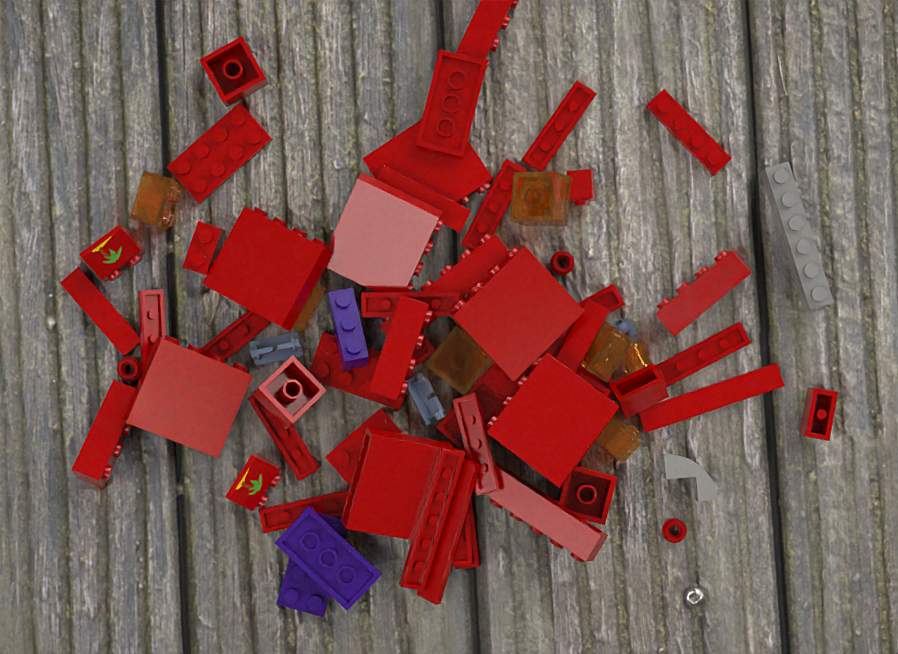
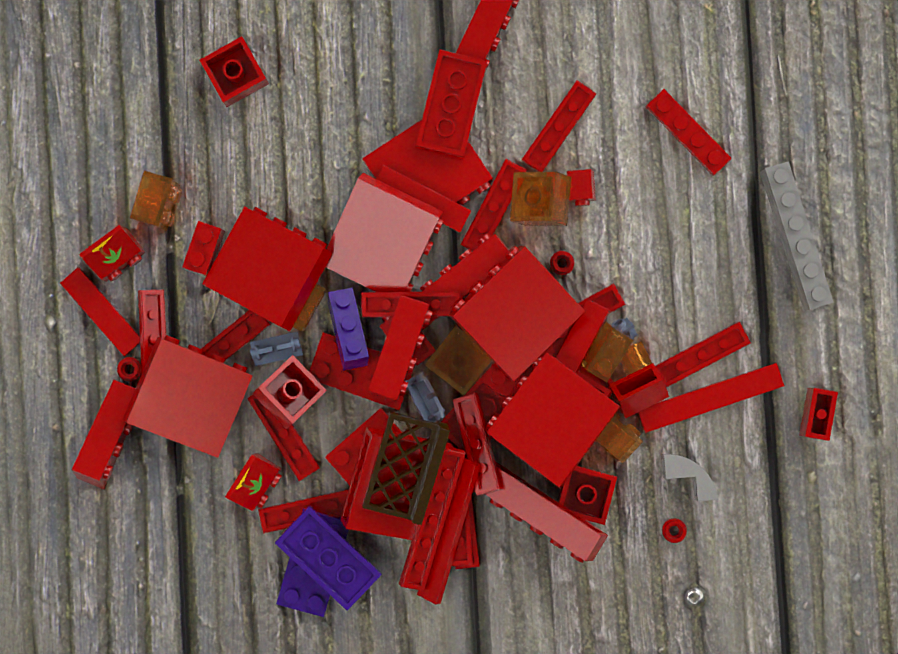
(219, 153): red plate -> none
(425, 478): none -> dark brown fence
(703, 292): red wedge -> none

